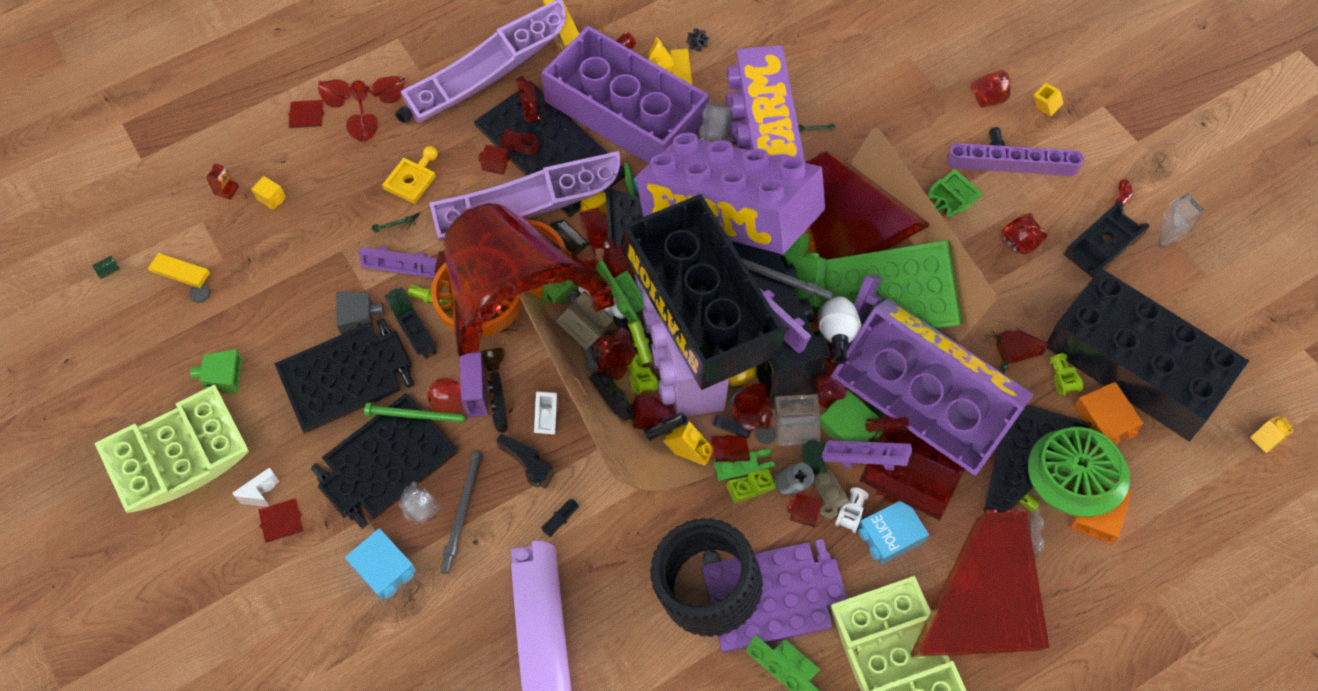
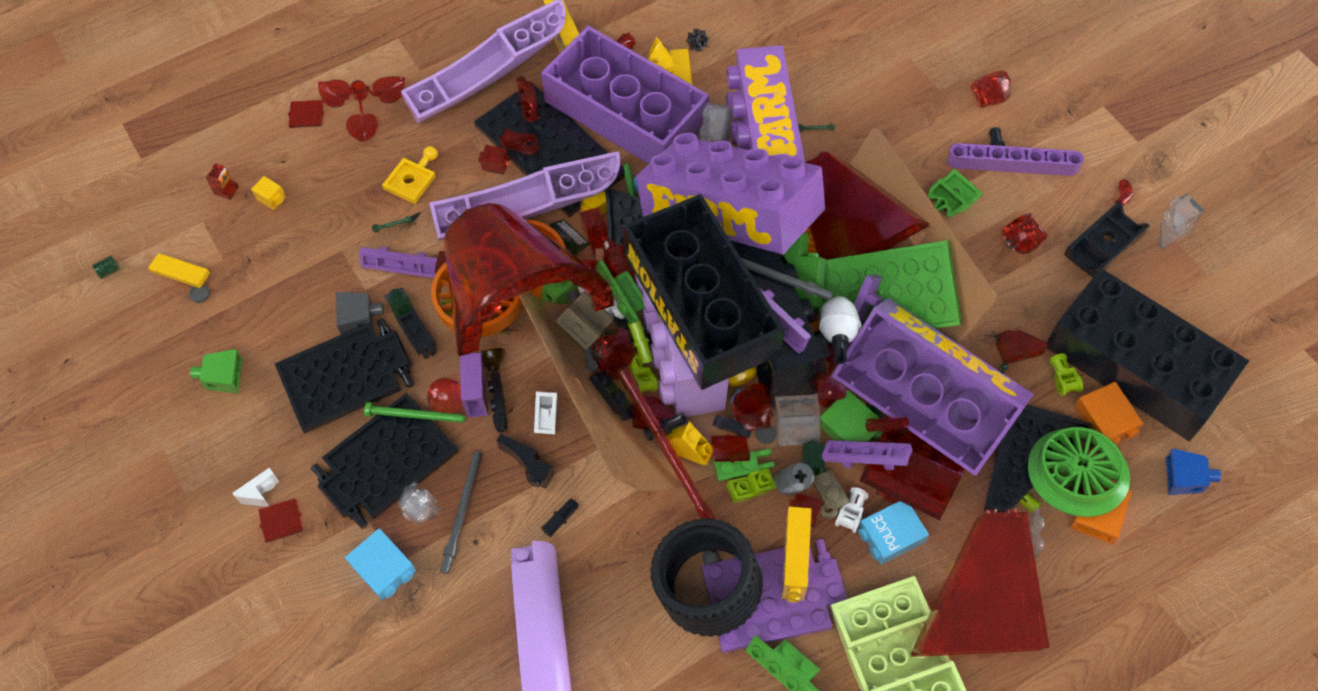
(172, 452): yellowish green slope -> none
(403, 114): black hinge -> none
(421, 293): lime pin -> none
(632, 387): none -> clear red piece
(796, 554): none -> yellow piece
(1048, 99): yellow brick -> none
(1189, 473): none -> blue torso
(1272, 433): yellow slope -> none

